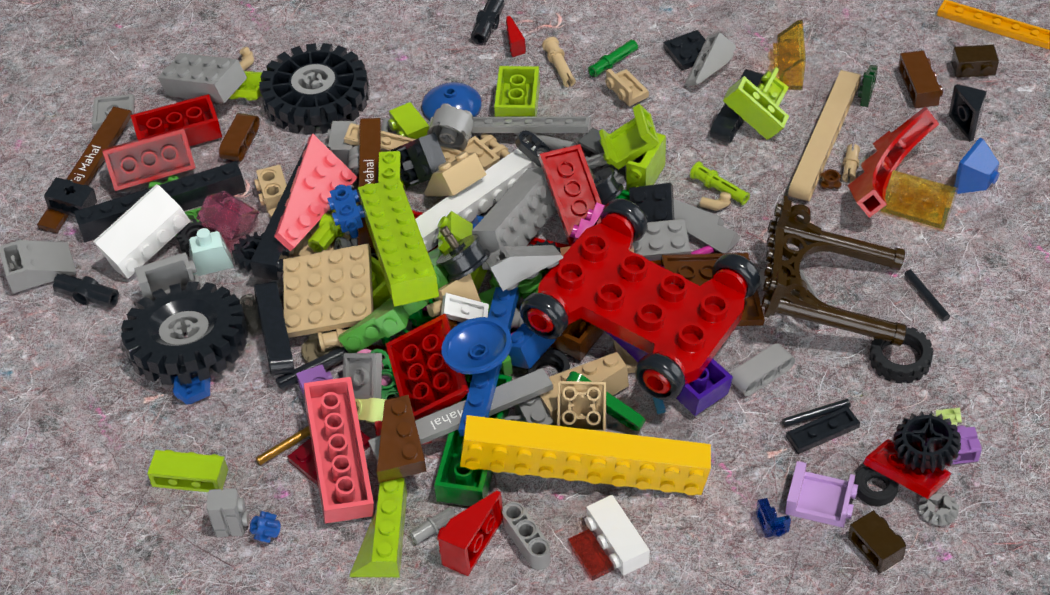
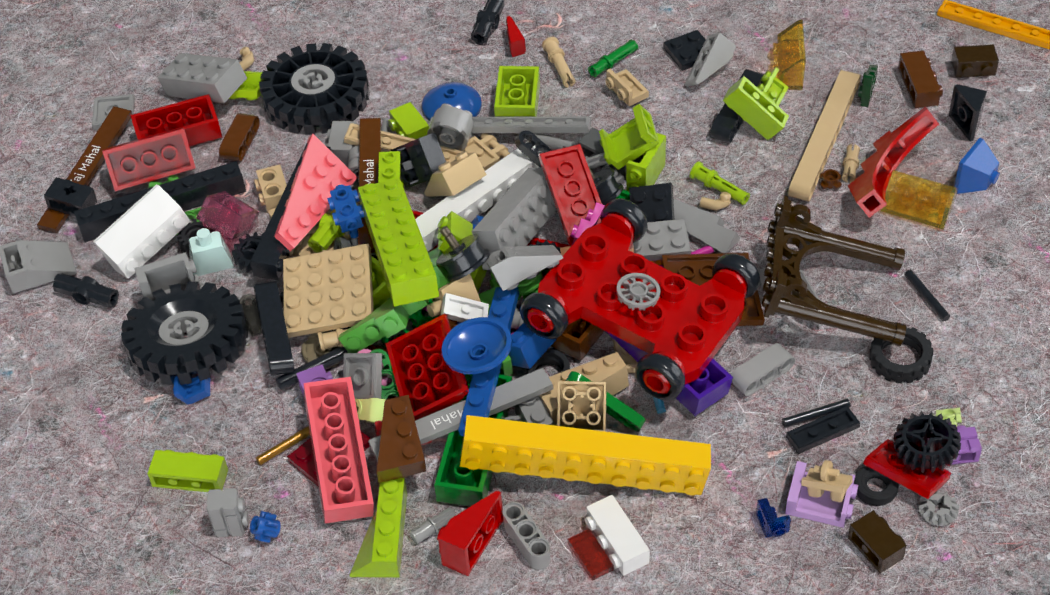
(638, 291): none -> light grey wheel
(828, 479): none -> tan hips

